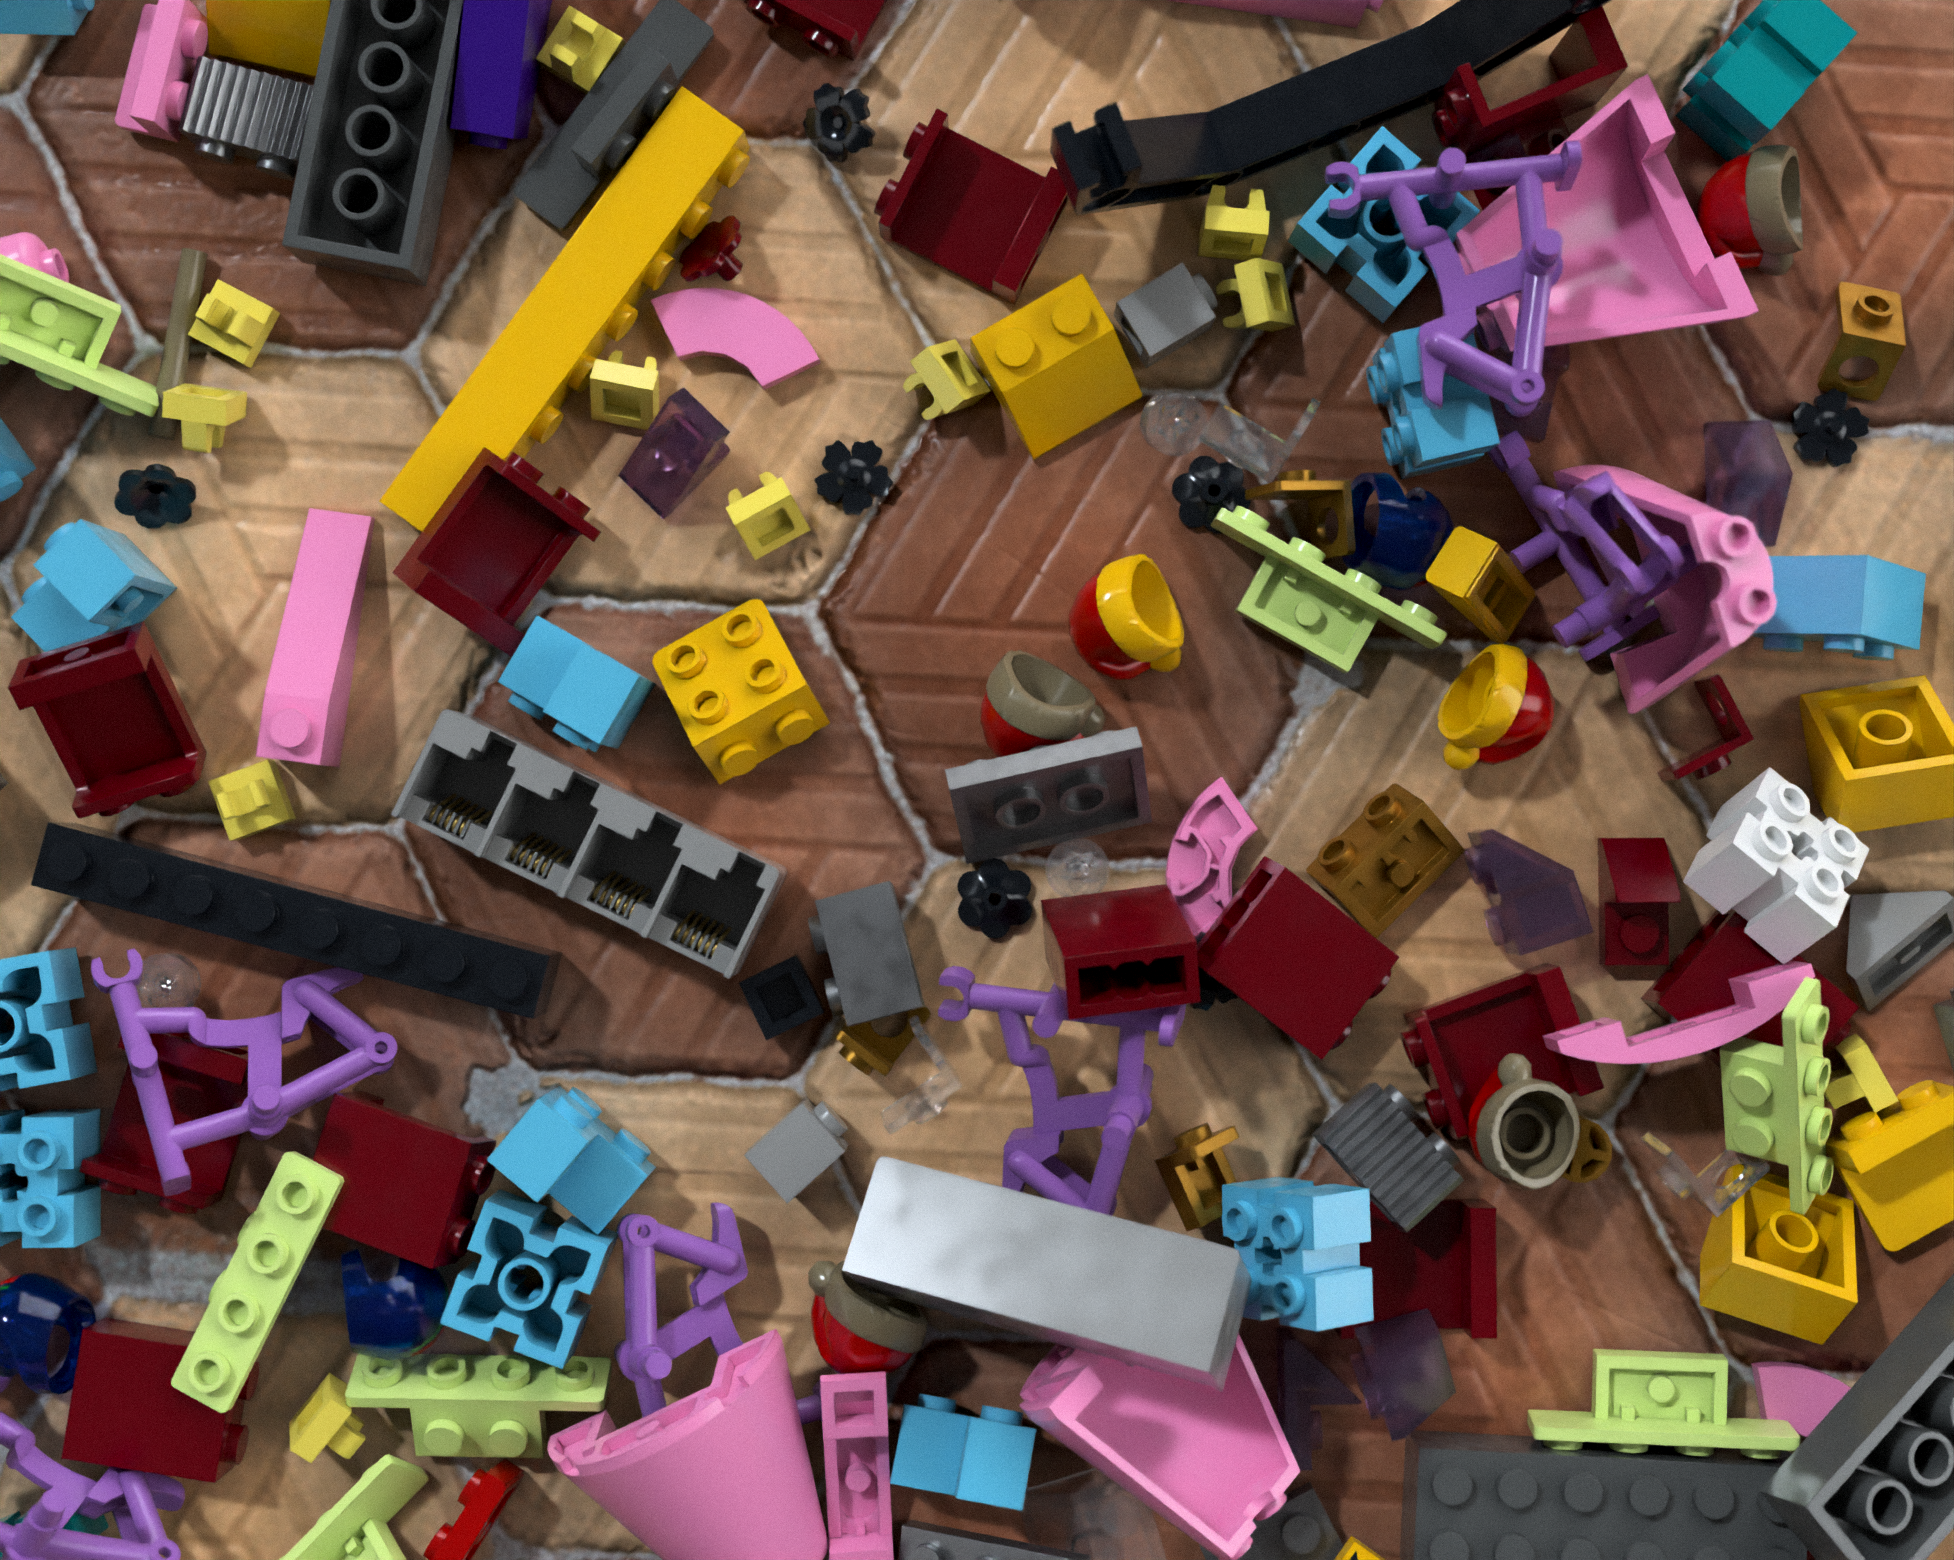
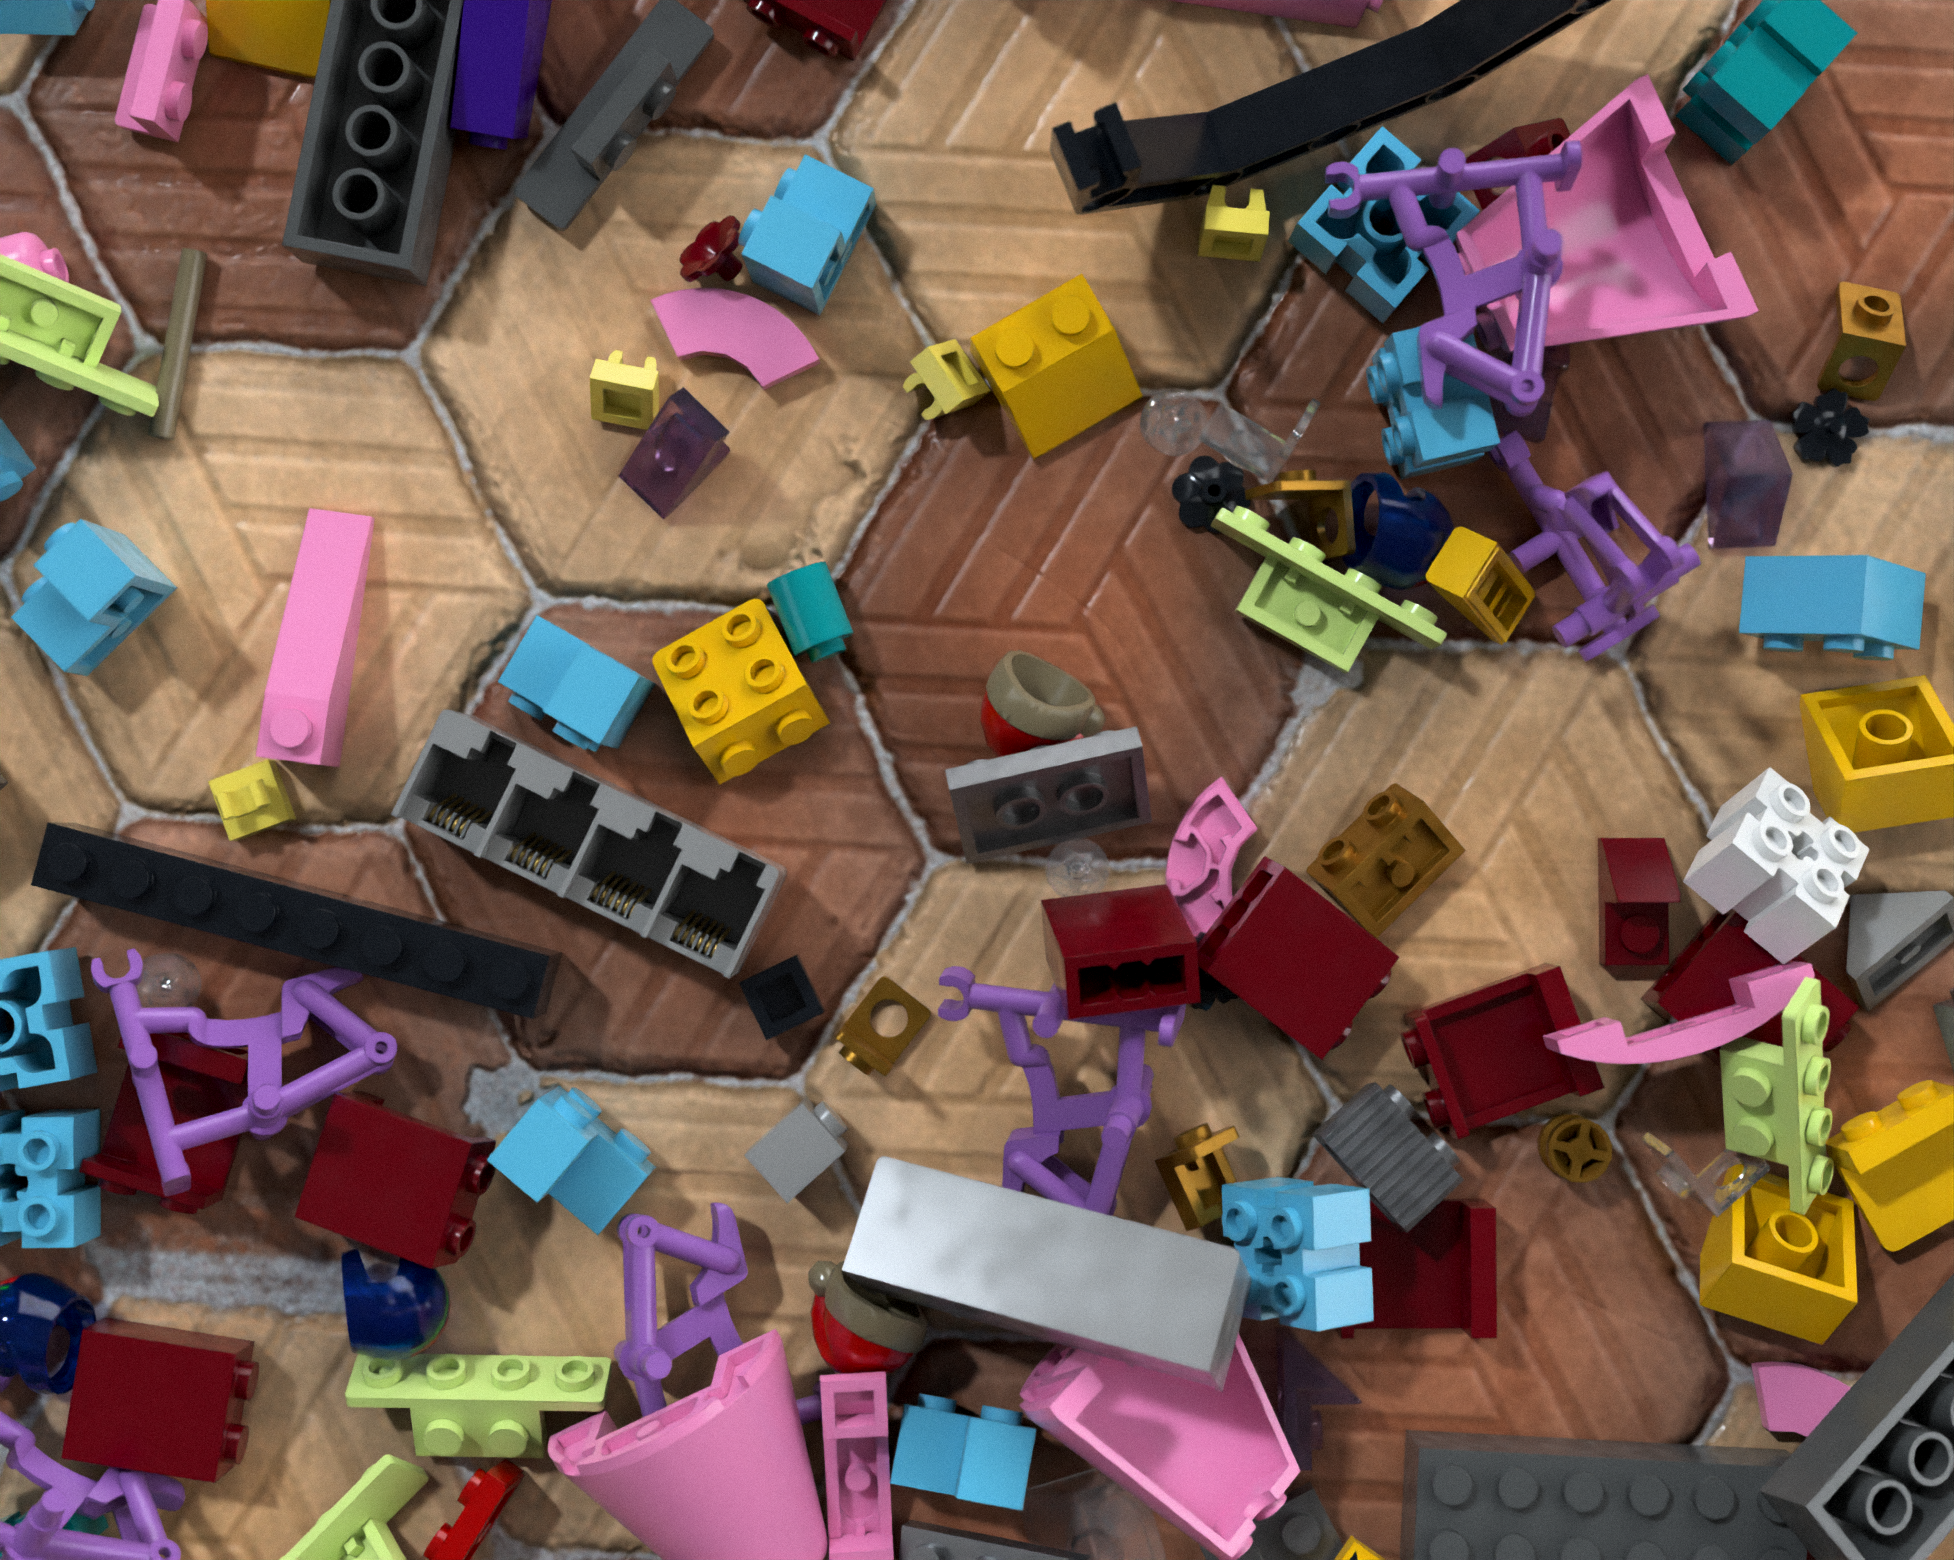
(112, 719): dark red panel -> none
(155, 496): black plant -> none
(203, 413): light yellow tile -> none
(233, 323): light yellow tile -> none
(247, 116): flat silver brick -> none
(257, 1281): yellowish green bracket -> none
(326, 1421): light yellow tile -> none
(493, 1294): medium azure brick -> none
(494, 546): dark red panel -> none
(579, 50): light yellow tile -> none
(579, 302): yellow brick -> none
(766, 516): light yellow tile -> none
(806, 233): none -> medium azure brick
(811, 612): none -> teal brick
(838, 123): black plant -> none
(853, 476): black plant -> none
(866, 954): flat silver brick -> none
(928, 1098): clear bracket -> none
(970, 209): dark red panel -> none
(994, 878): black plant -> none
(1127, 620): yellow piece -> none
(1166, 313): light grey brick -> none
(1262, 296): light yellow tile -> none
(1402, 1371): clear purple slope -> none
(1495, 709): yellow piece -> none
(1523, 1126): dark tan piece -> none
(1529, 894): clear purple slope -> none
(1586, 67): dark red panel -> none
(1661, 1401): yellowish green bracket -> none
(1708, 607): bright pink cone -> none
(1730, 725): dark red bracket -> none
(1755, 209): piece -> none
(1858, 1077): light yellow tile -> none

